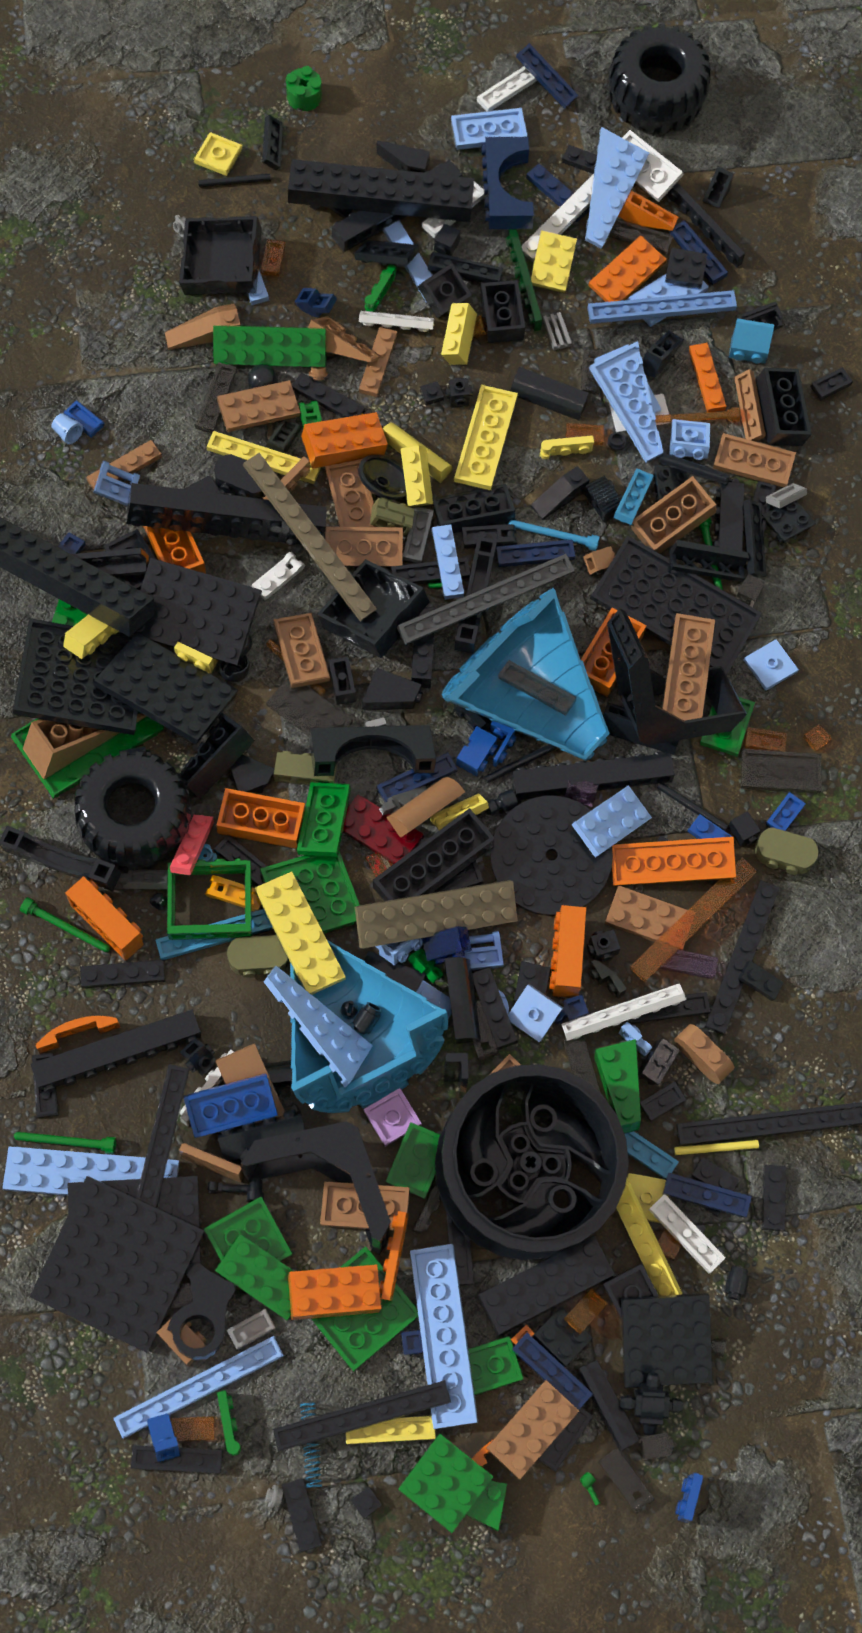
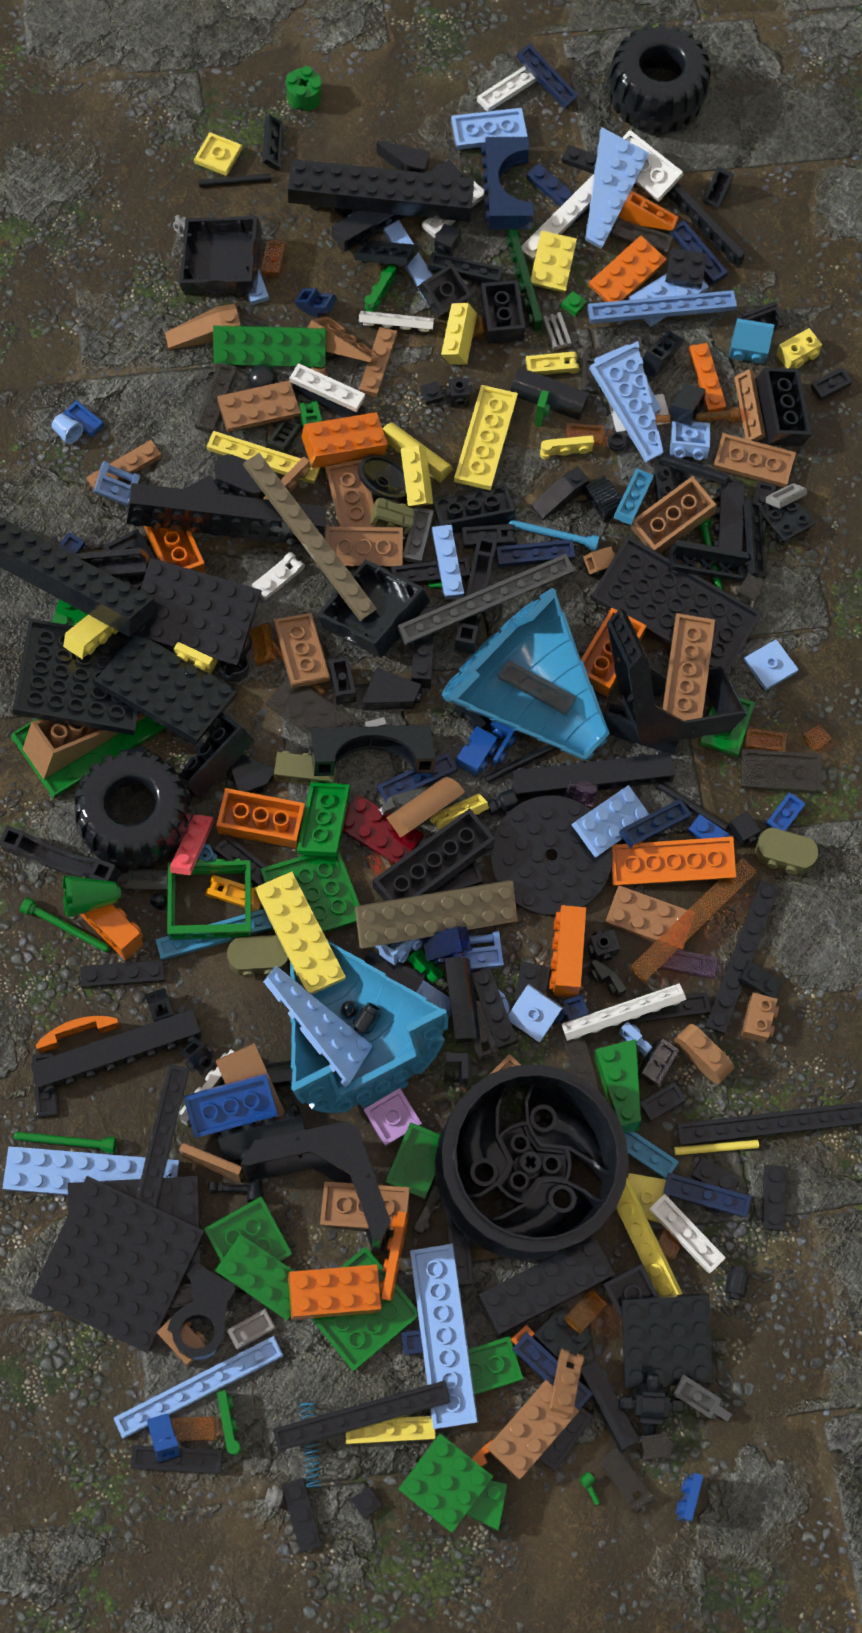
(87, 894): none -> green cone
(157, 1002): none -> black brick
(263, 644): none -> clear orange tile
(327, 387): none -> white plate
(542, 408): none -> green plate
(553, 363): none -> light yellow plate
(566, 1383): none -> medium nougat plate
(574, 304): none -> green plate
(655, 823): none -> dark blue plate
(687, 404): none -> black brick
(700, 1399): none -> dark grey hinge
(759, 1018): none -> medium nougat brick
(799, 349): none -> light yellow brick

